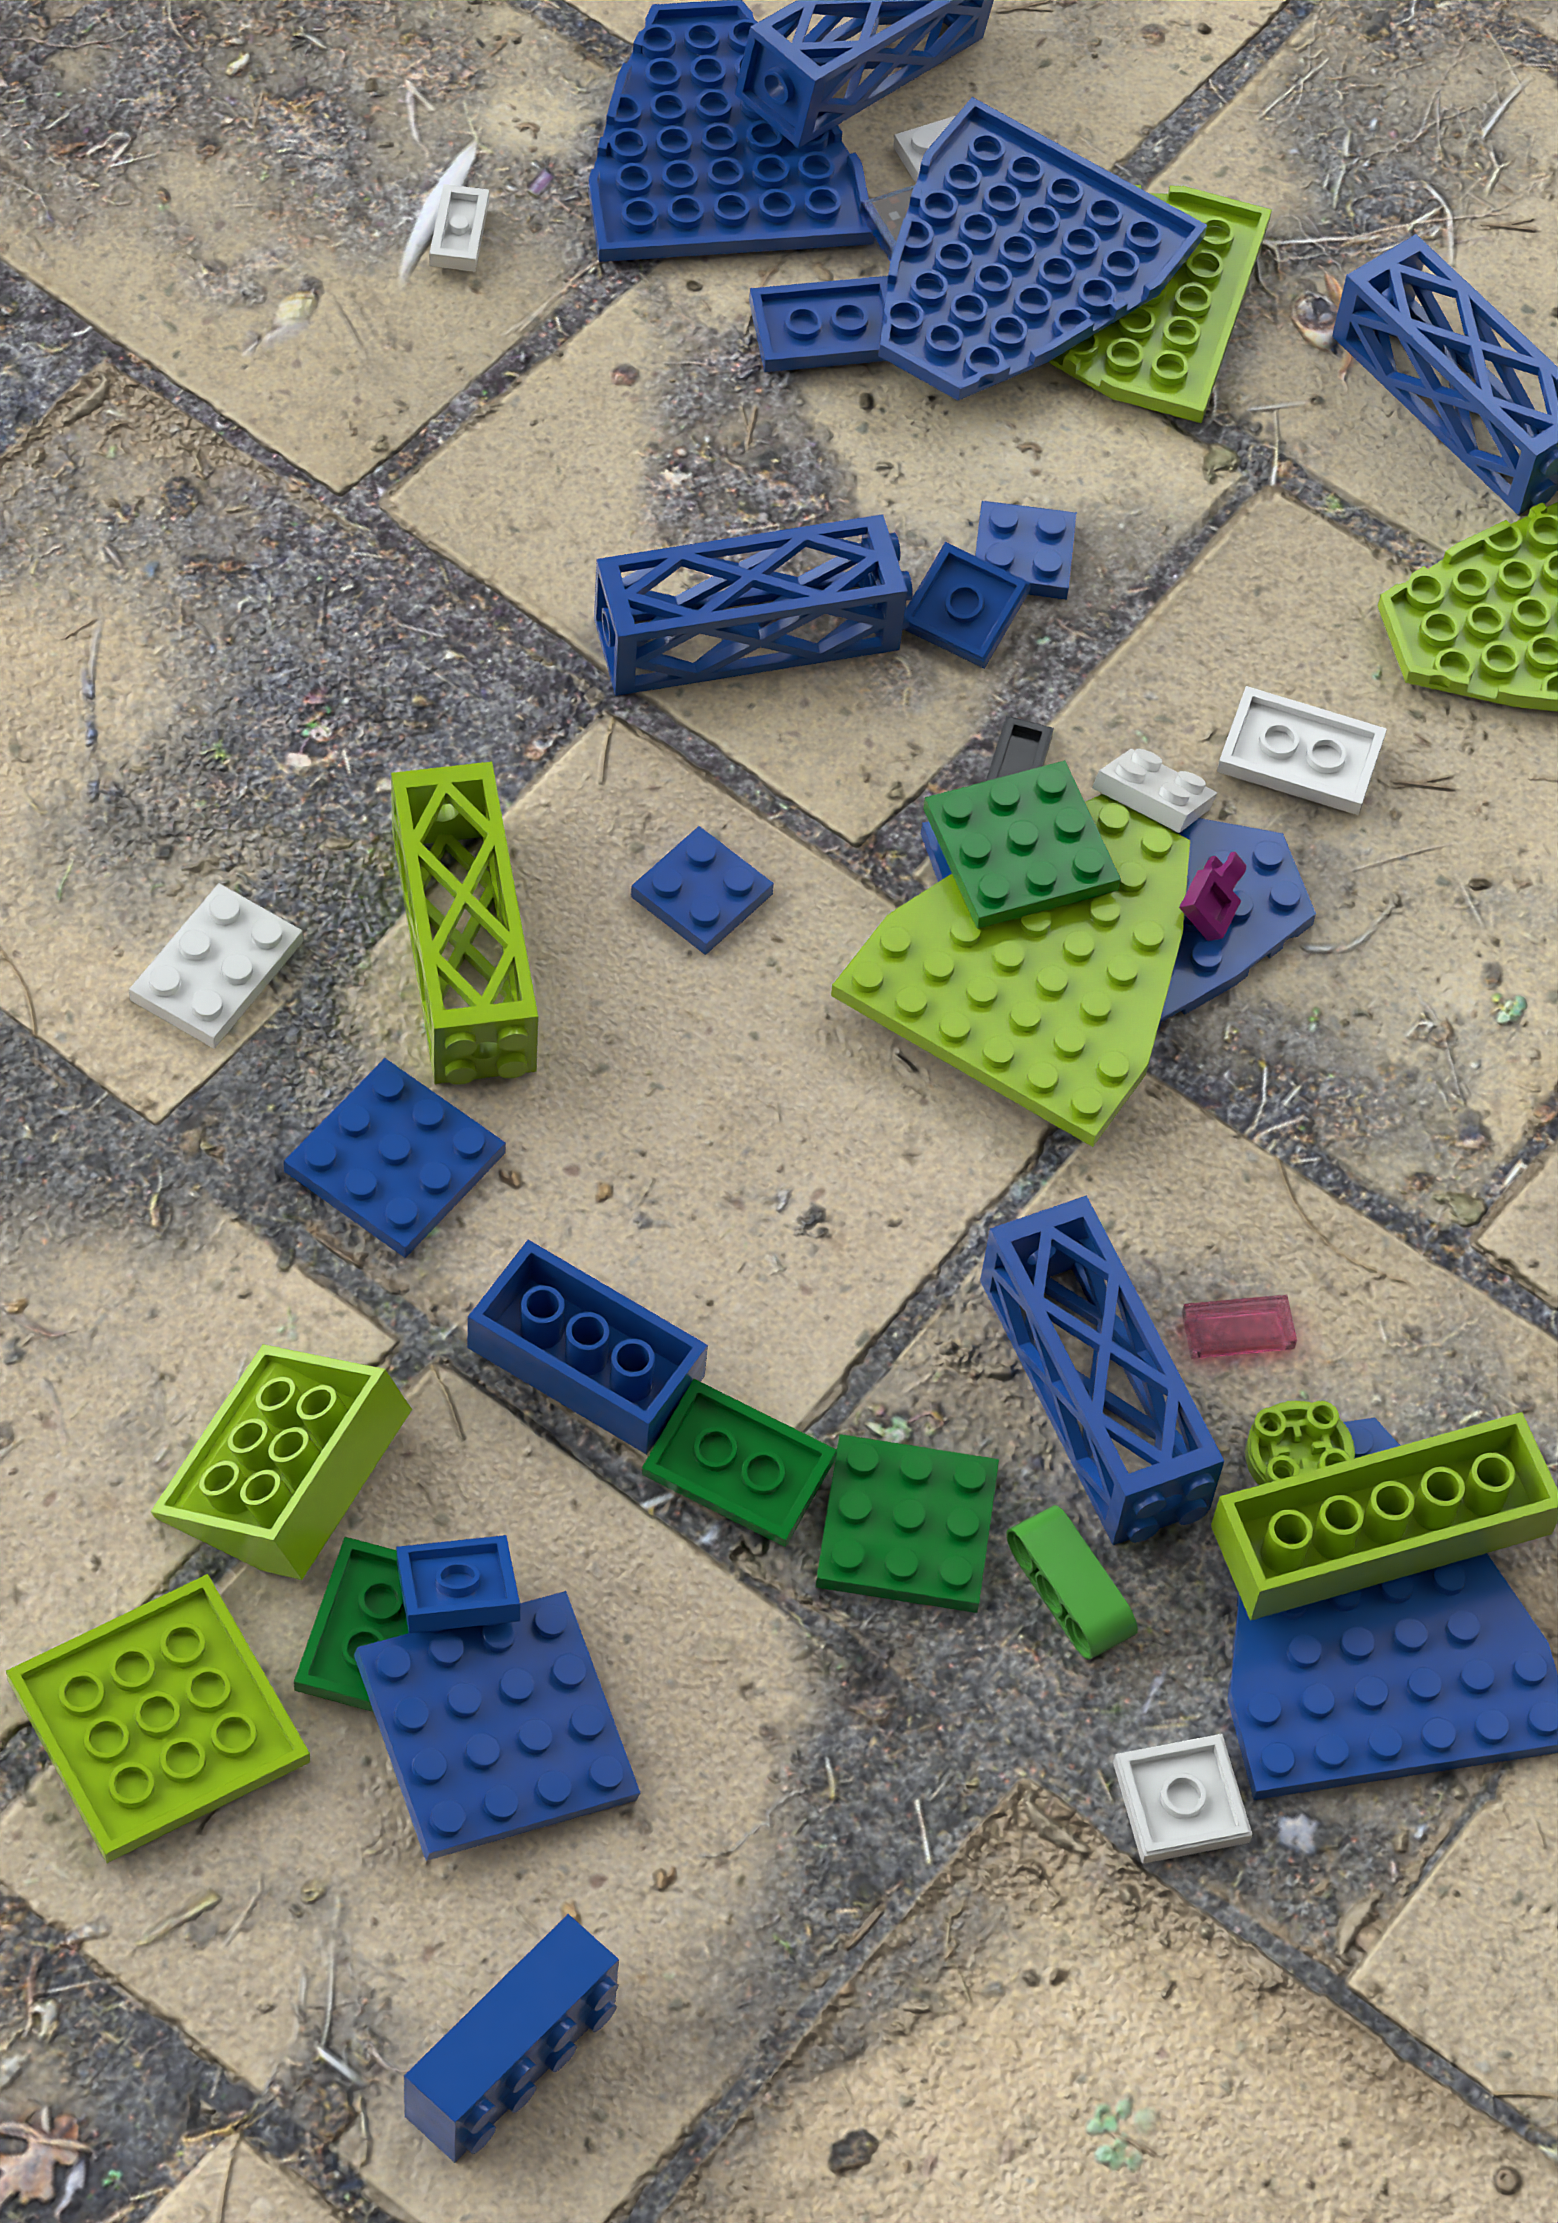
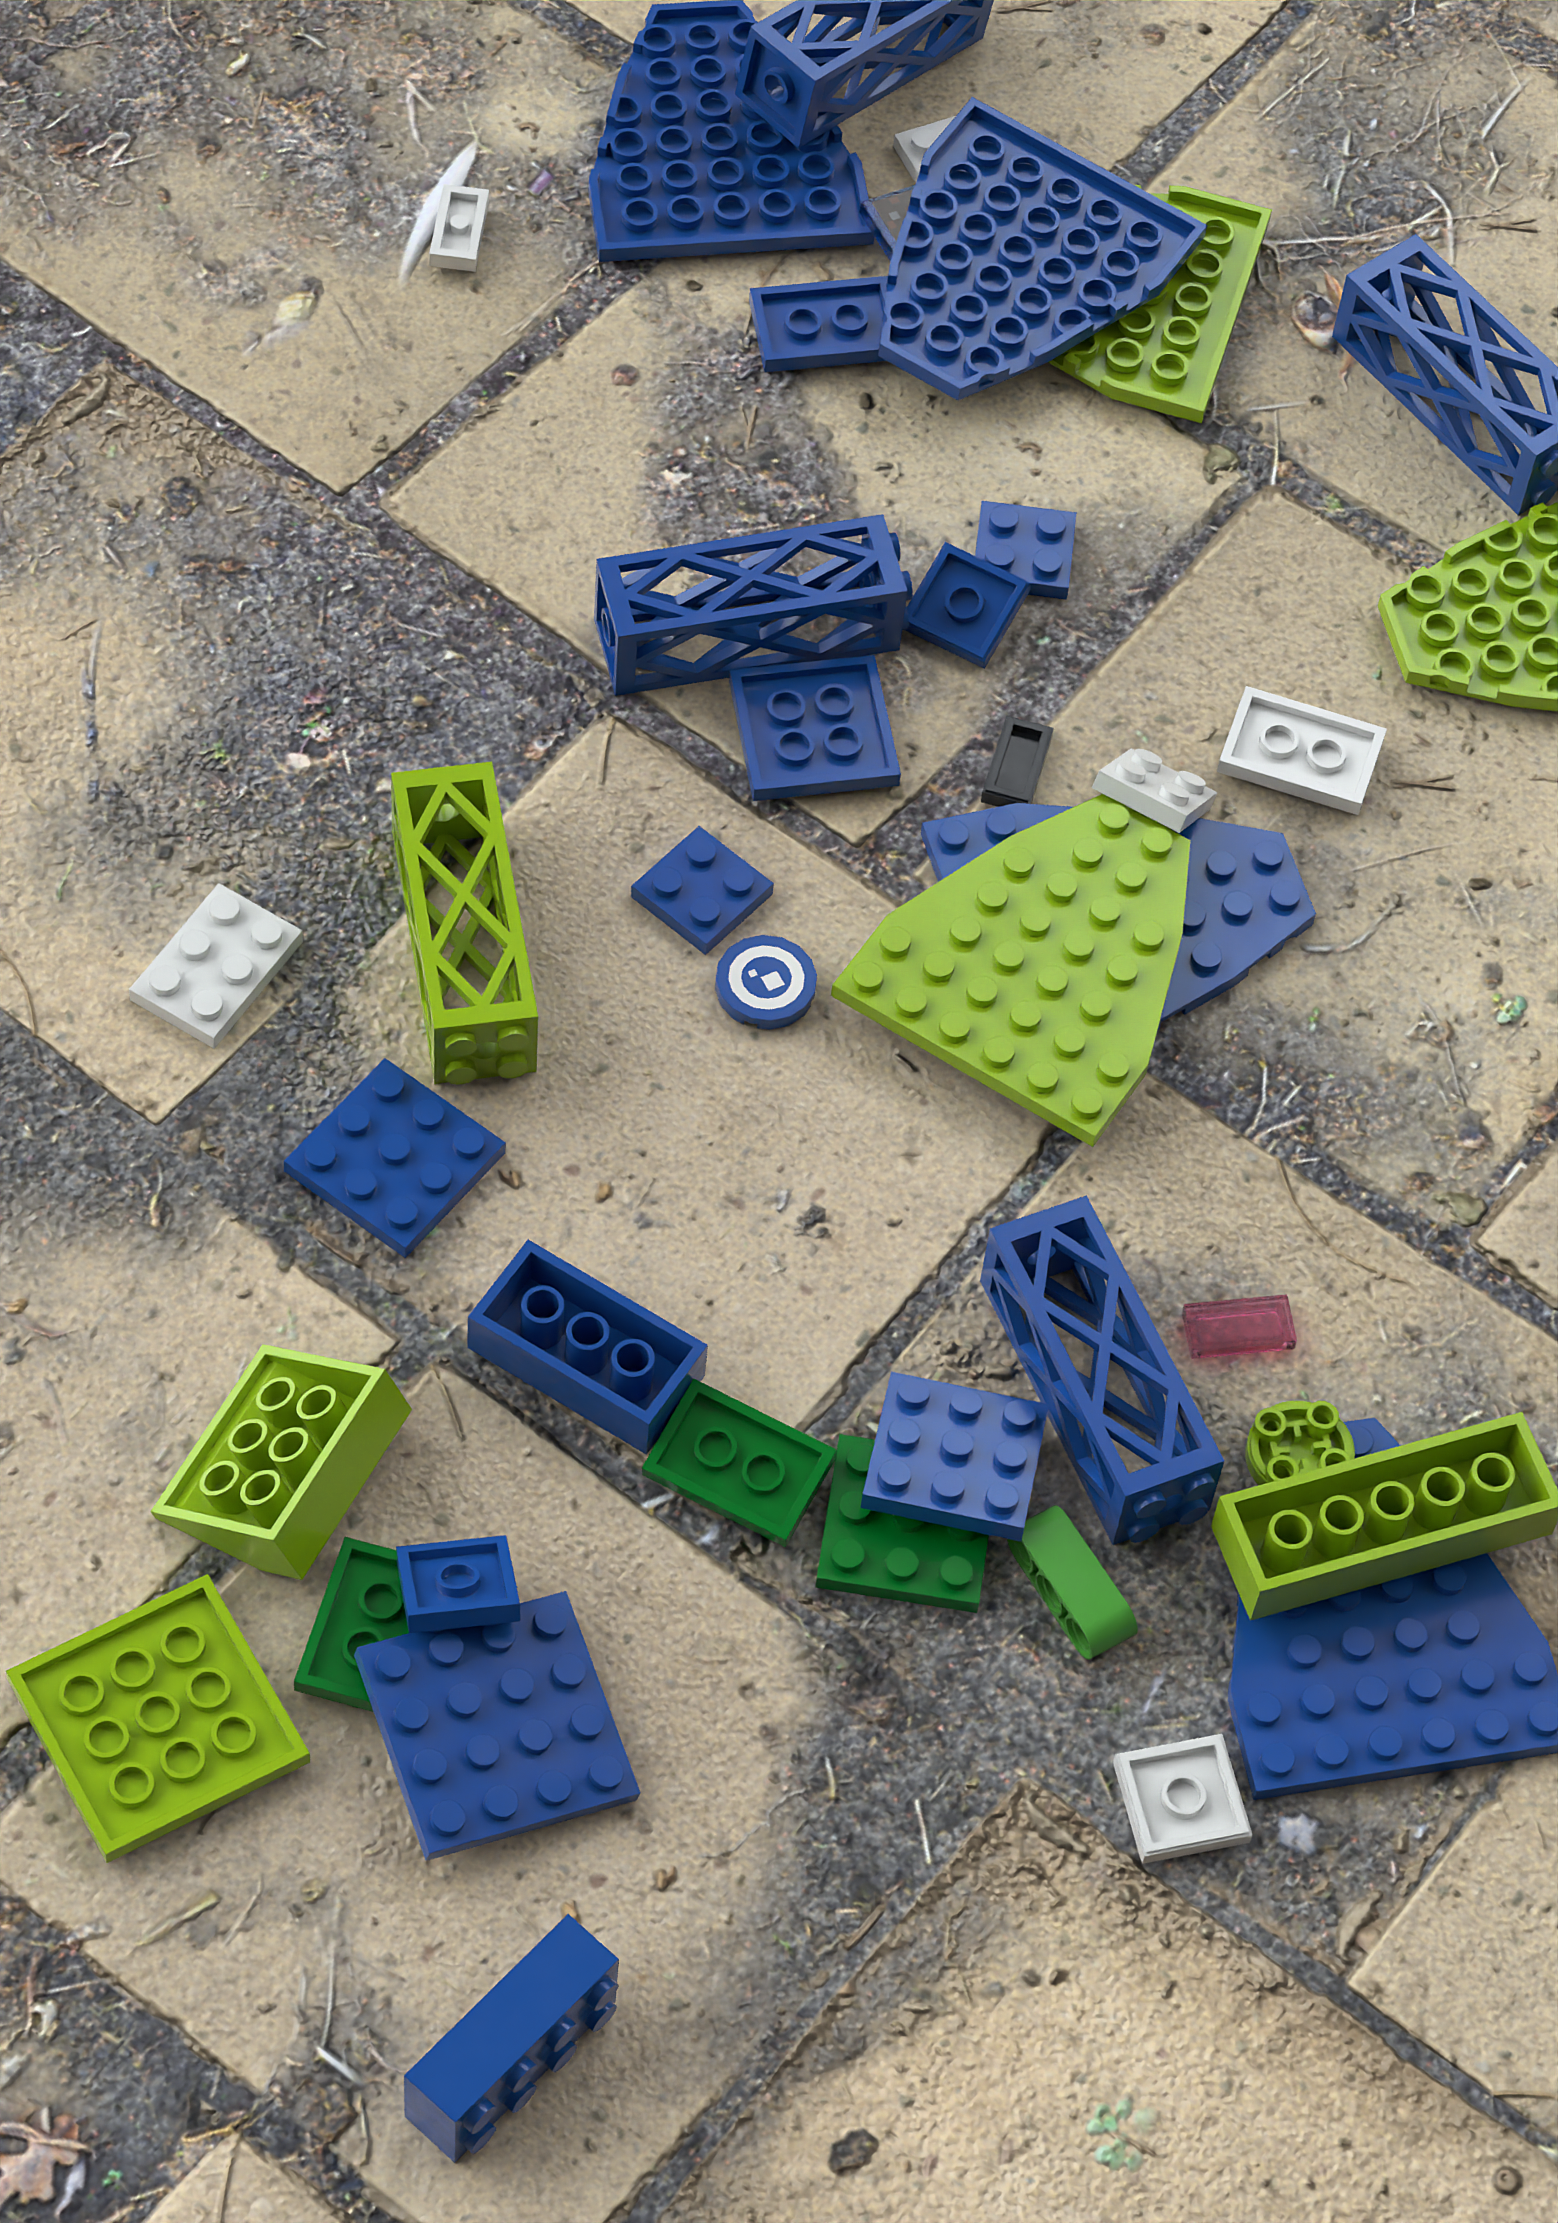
(765, 982): none -> blue tile
(814, 728): none -> blue plate
(955, 1456): none -> plate
(1021, 844): green plate -> none
(1211, 899): magenta plate -> none

